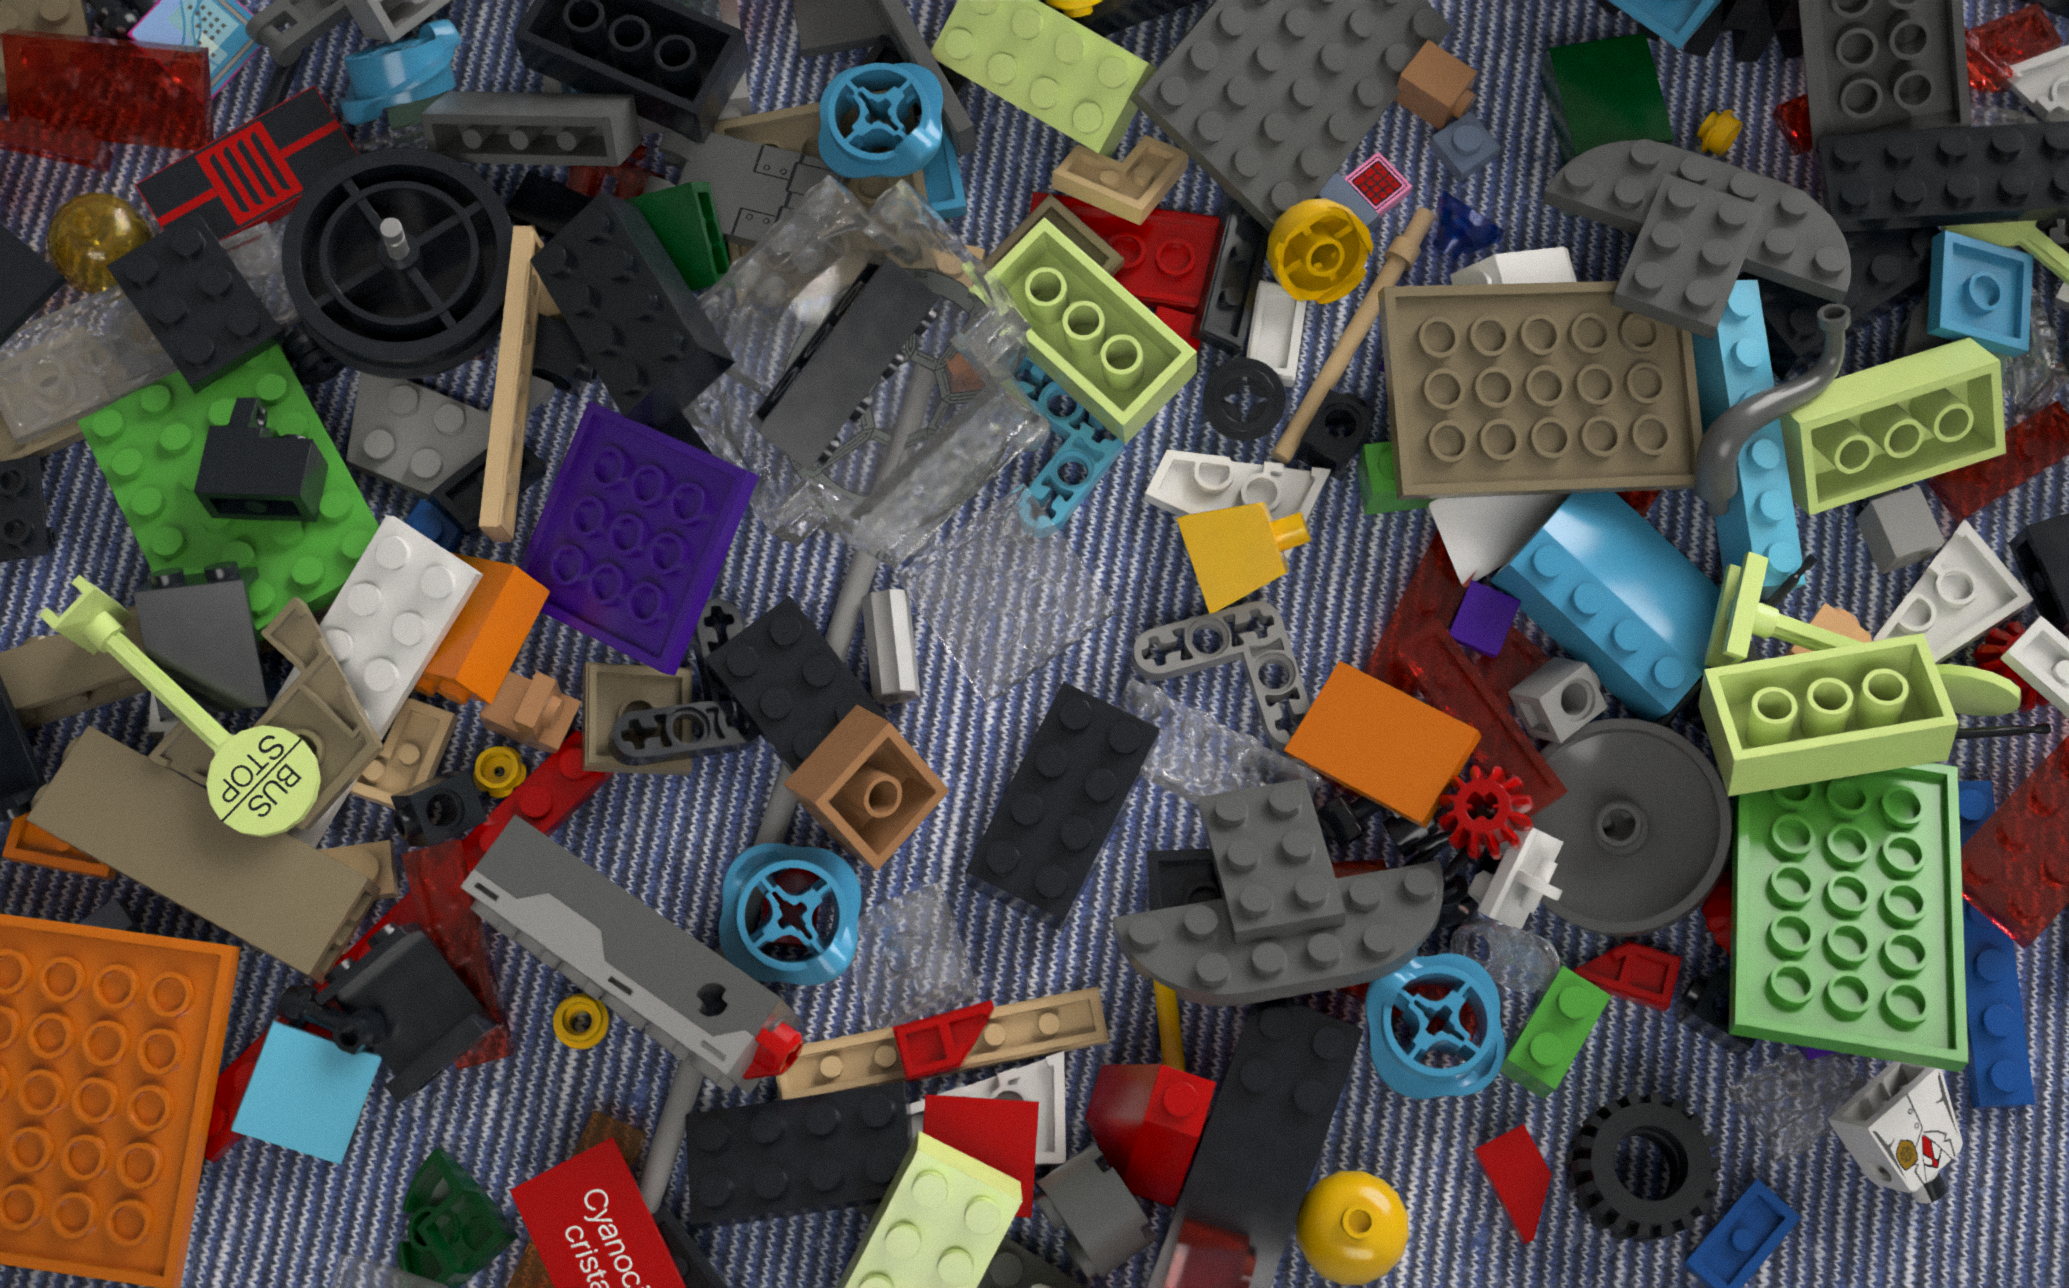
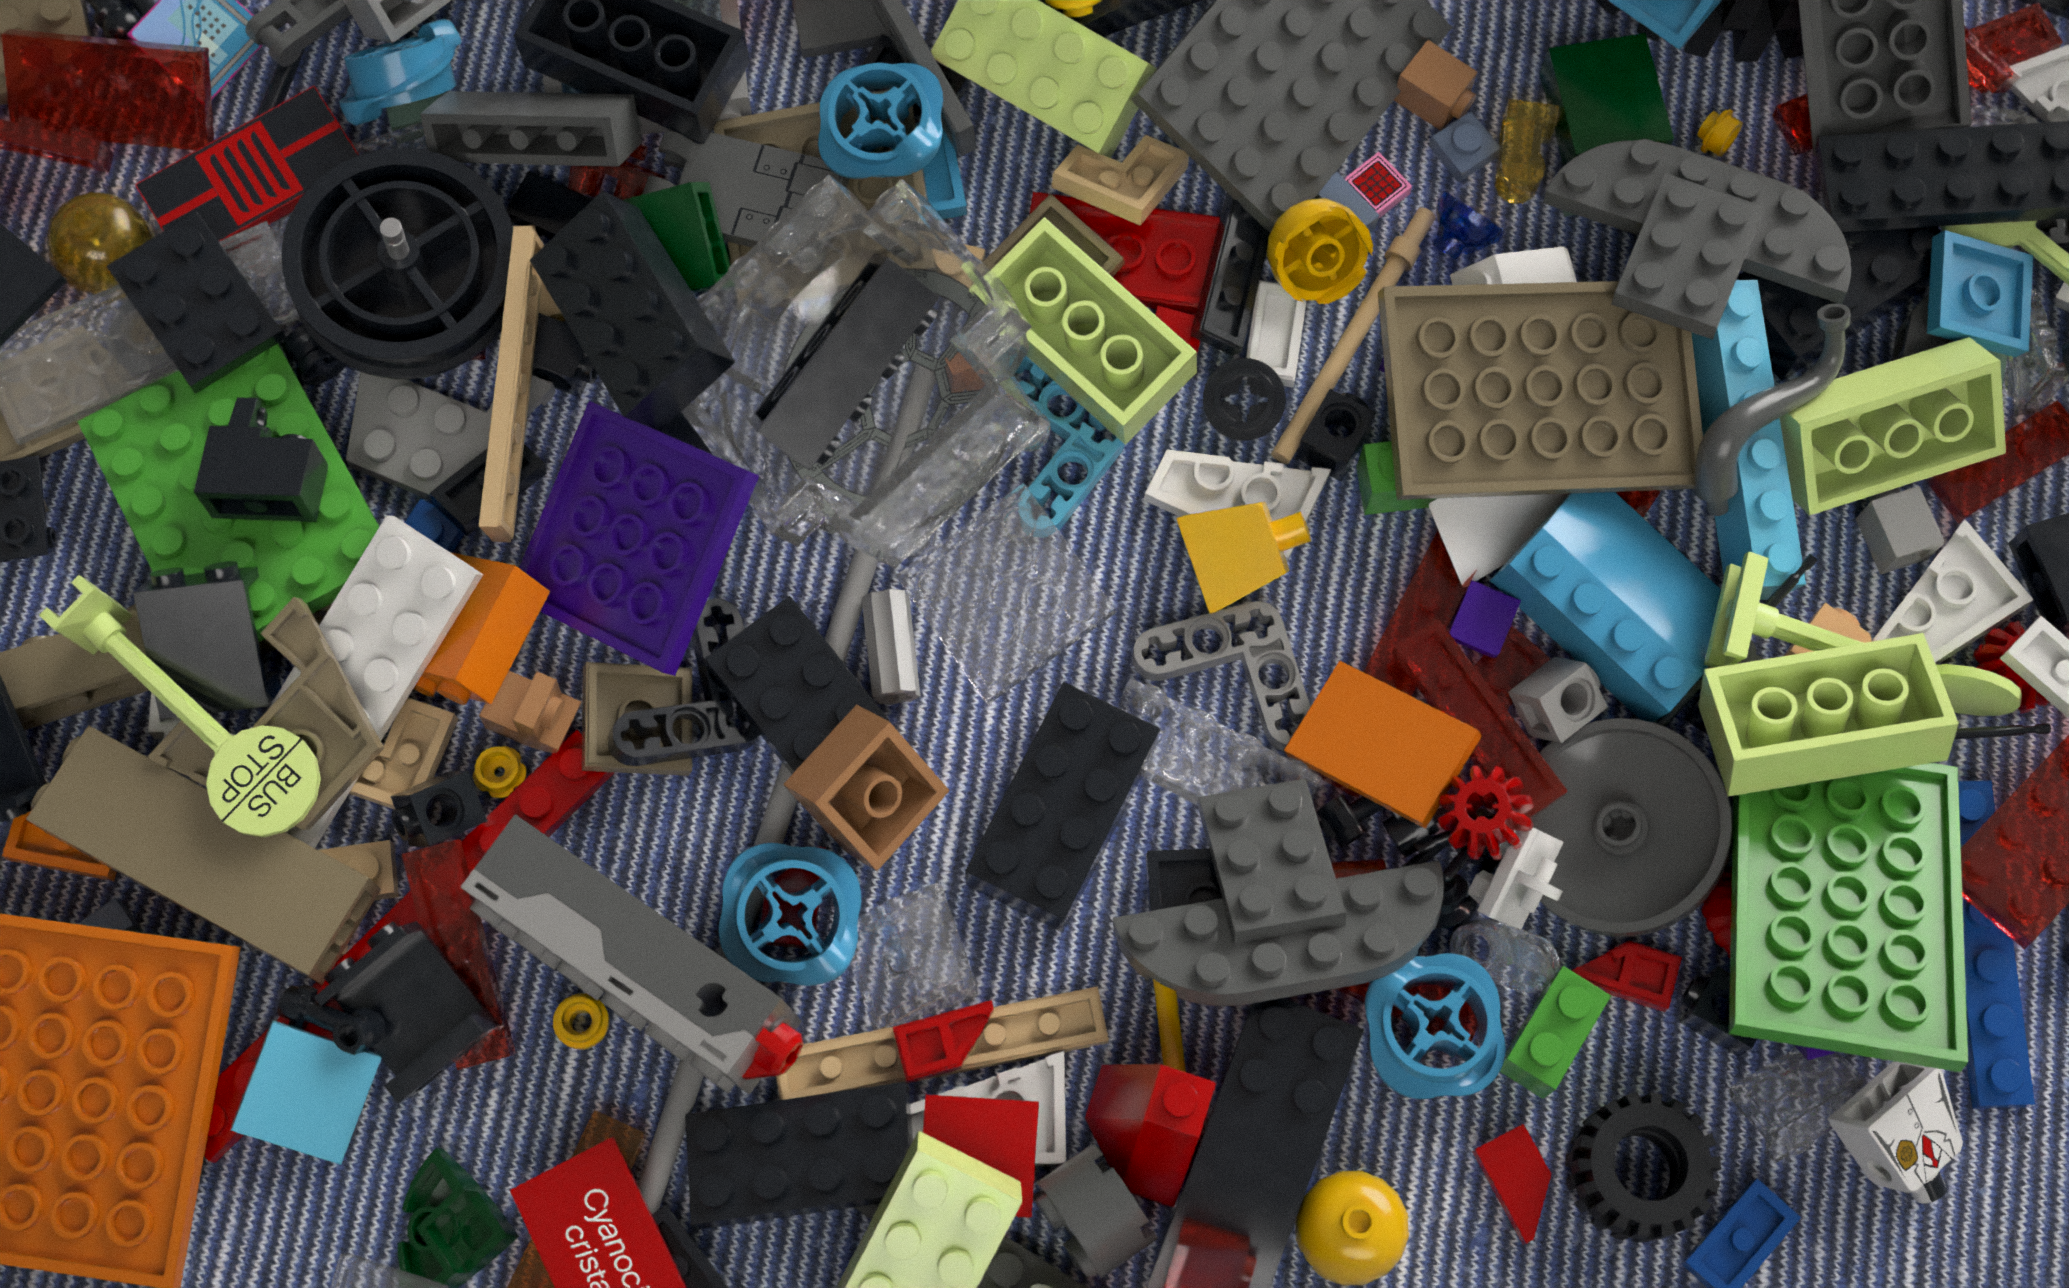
(1519, 159): none -> clear yellow leg

